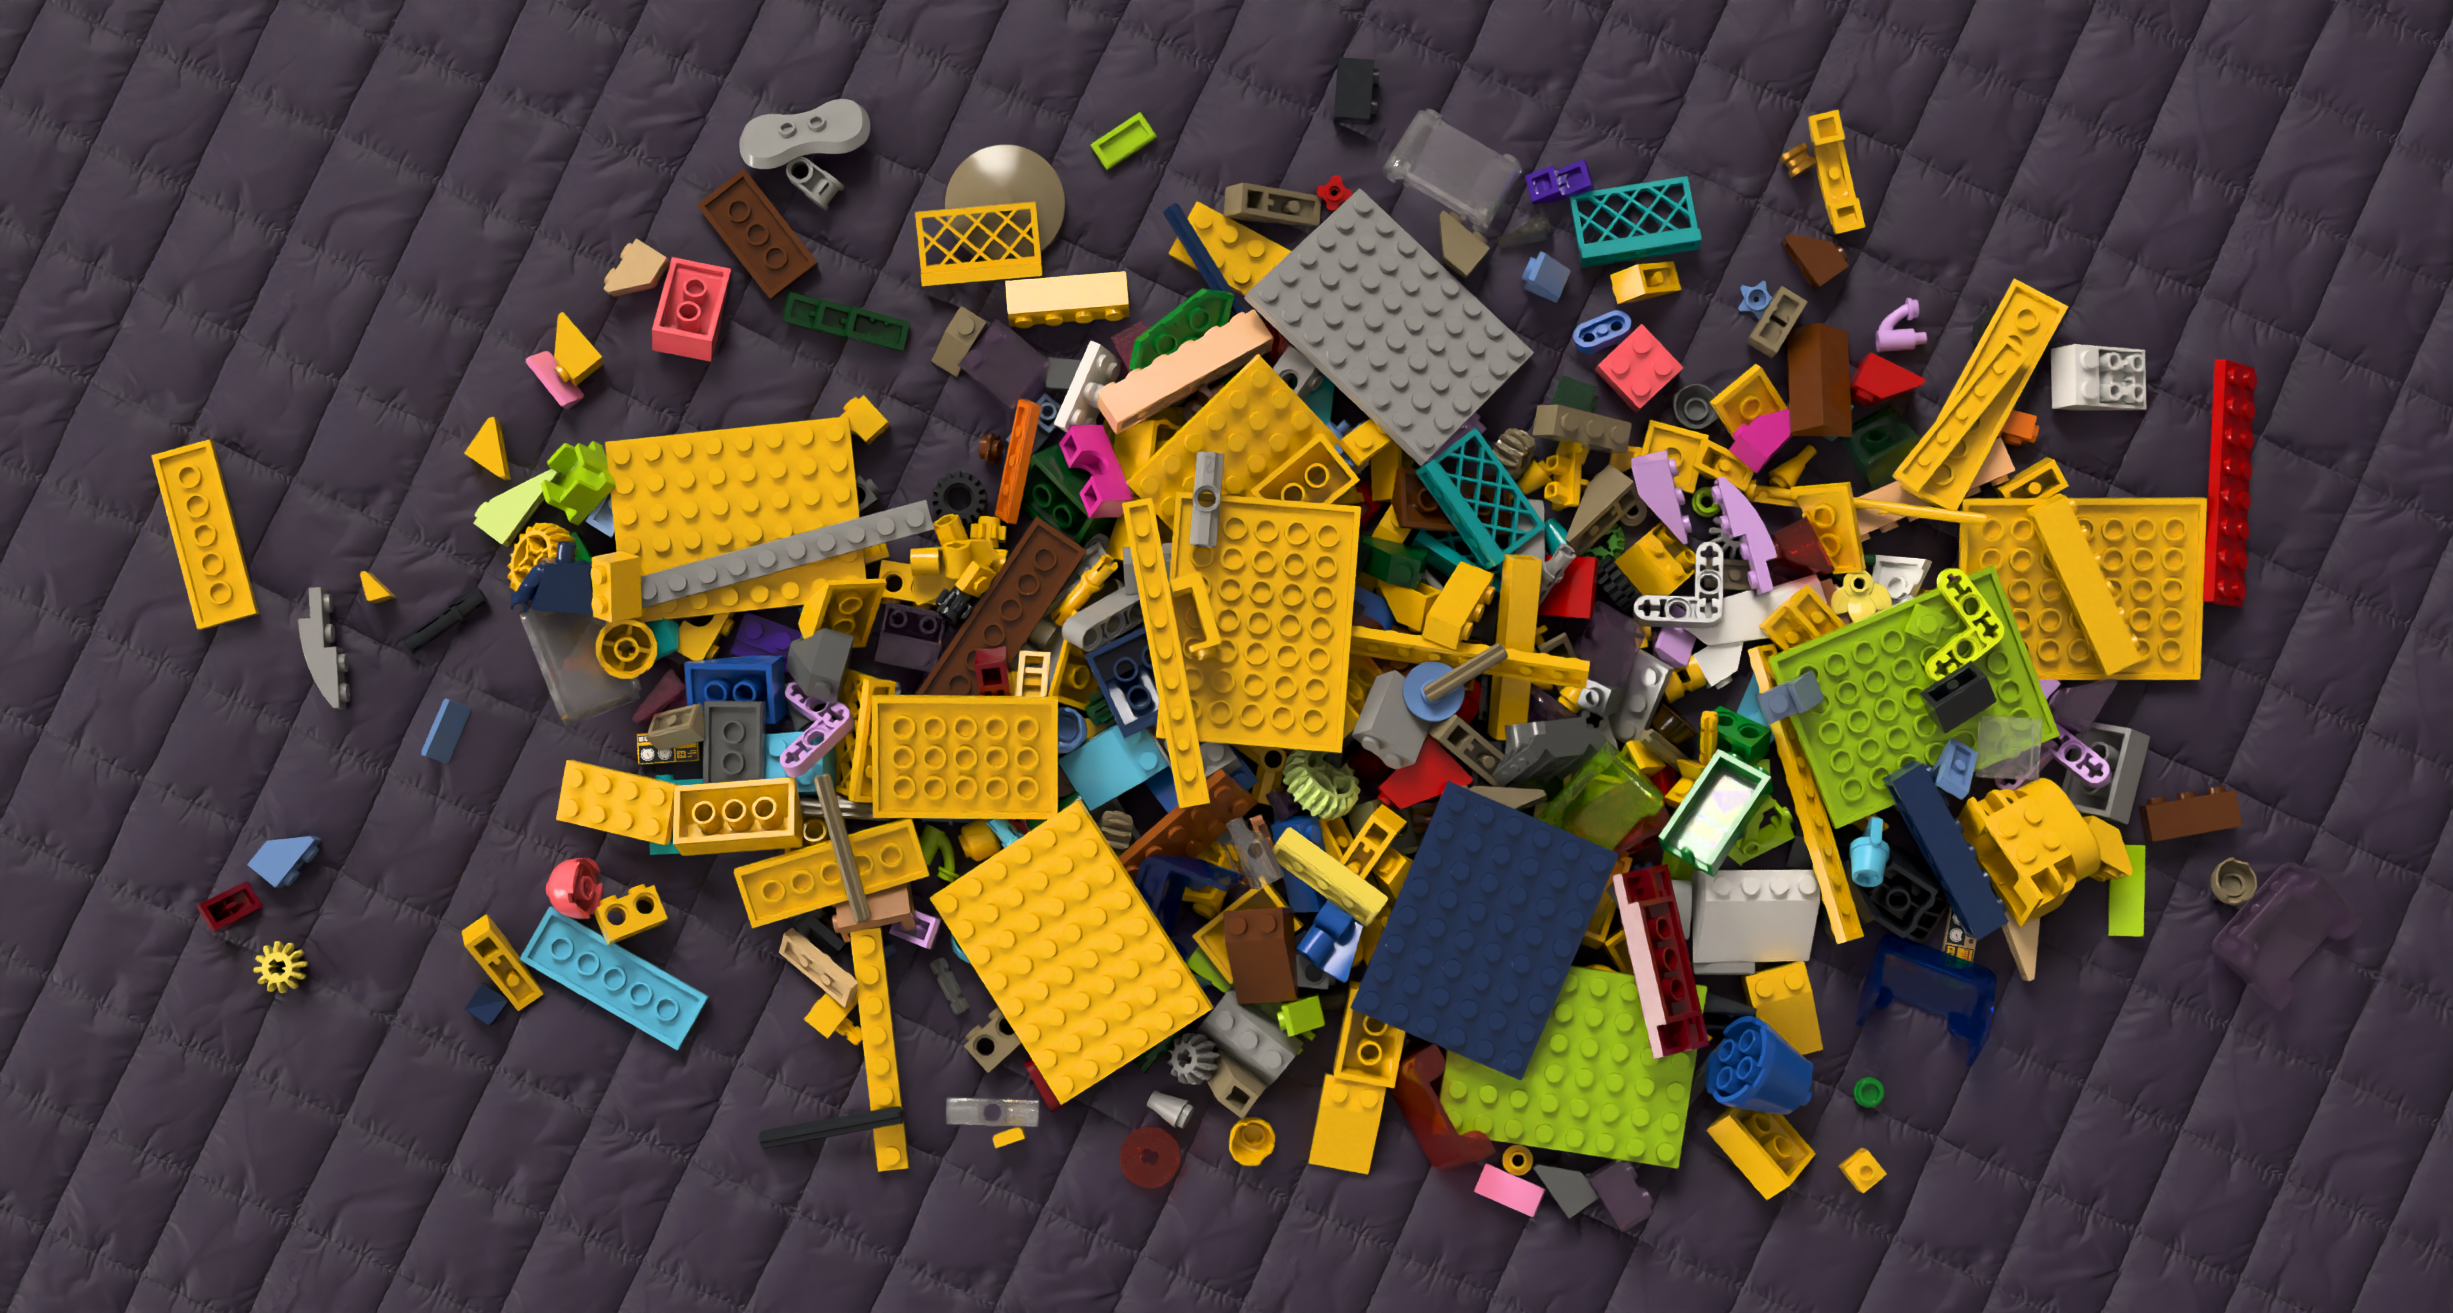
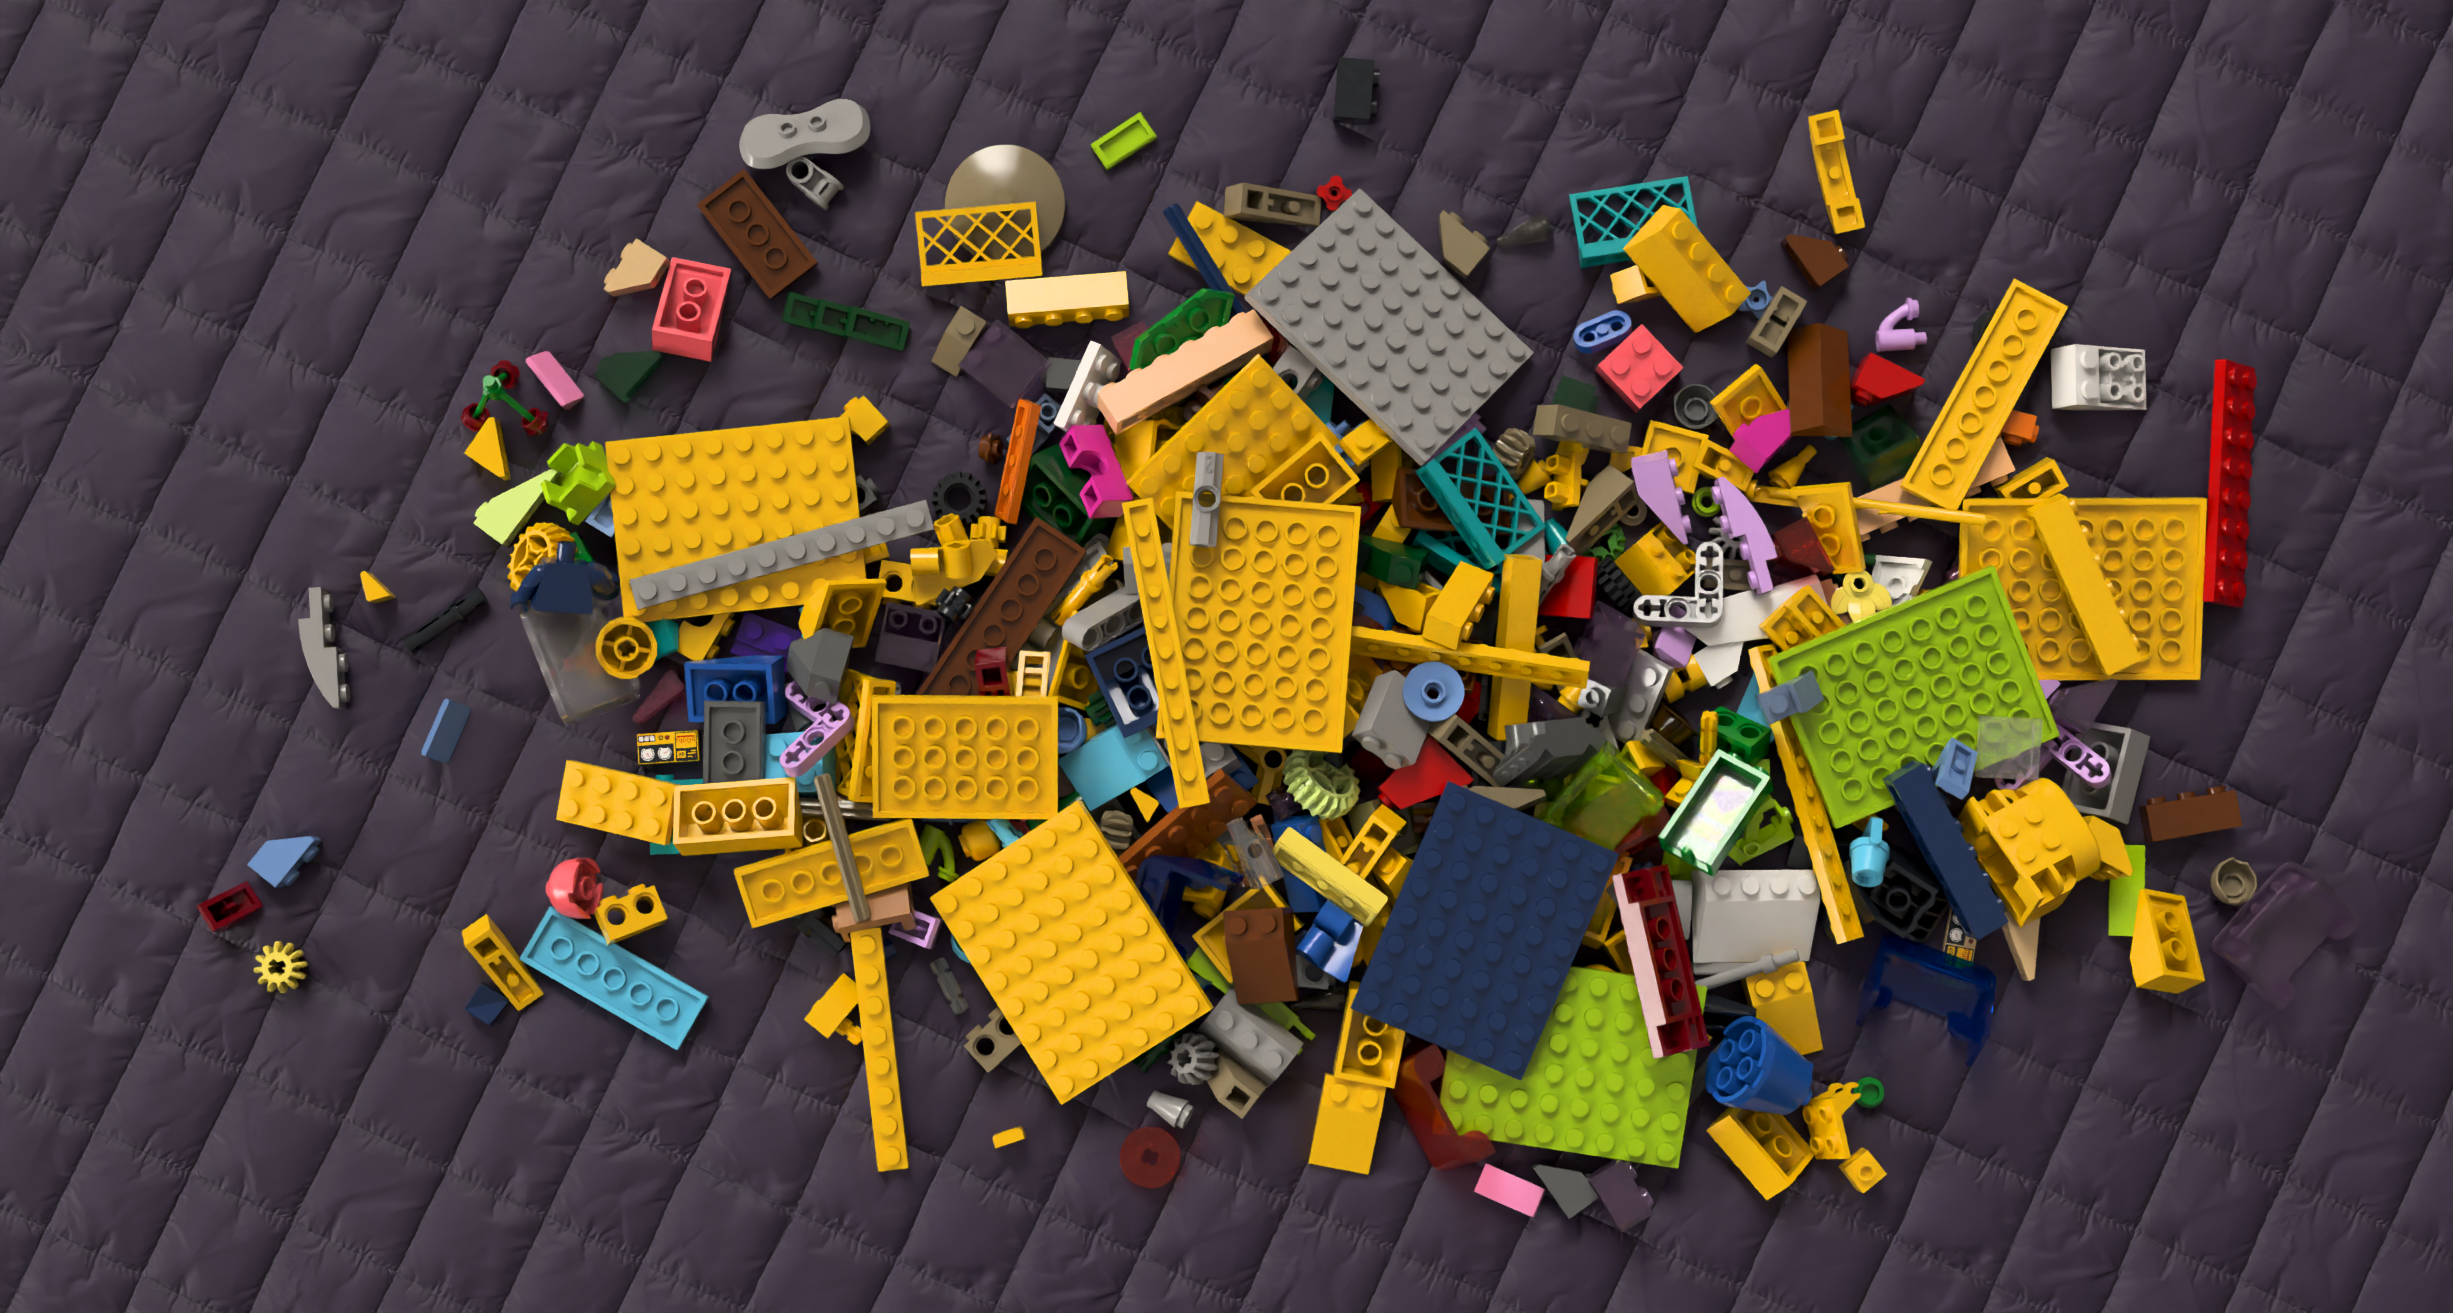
(205, 534): yellow plate -> none
(494, 385): none -> dark red plant
(574, 353): yellow slope -> none
(616, 586): yellow brick -> none
(628, 371): none -> clear green slope
(677, 727): dark tan slope -> none
(818, 967): tan plate -> none
(831, 1127): black axle -> none
(972, 1112): clear piece -> none
(976, 579): yellow plate -> none
(1043, 1087): dark red beam -> none
(1145, 803): none -> yellow slope
(1194, 584): yellow panel -> none
(1251, 1141): yellow hair -> none
(1301, 1015): lime slope -> none
(1453, 169): clear windscreen -> none
(1465, 672): dark tan axle -> none
(1517, 1150): yellow plate -> none
(1545, 277): medium blue slope -> none
(1559, 184): dark purple slope -> none
(1686, 269): none -> yellow slope
(1766, 964): none -> light grey bar
(1798, 160): pearl gold wheel -> none
(1825, 1121): none -> yellow plate
(1925, 623): lime plate -> none
(1958, 697): black brick -> none
(1961, 414): yellow plate -> none
(1973, 633): neon yellow beam -> none
(2164, 944): none -> yellow slope

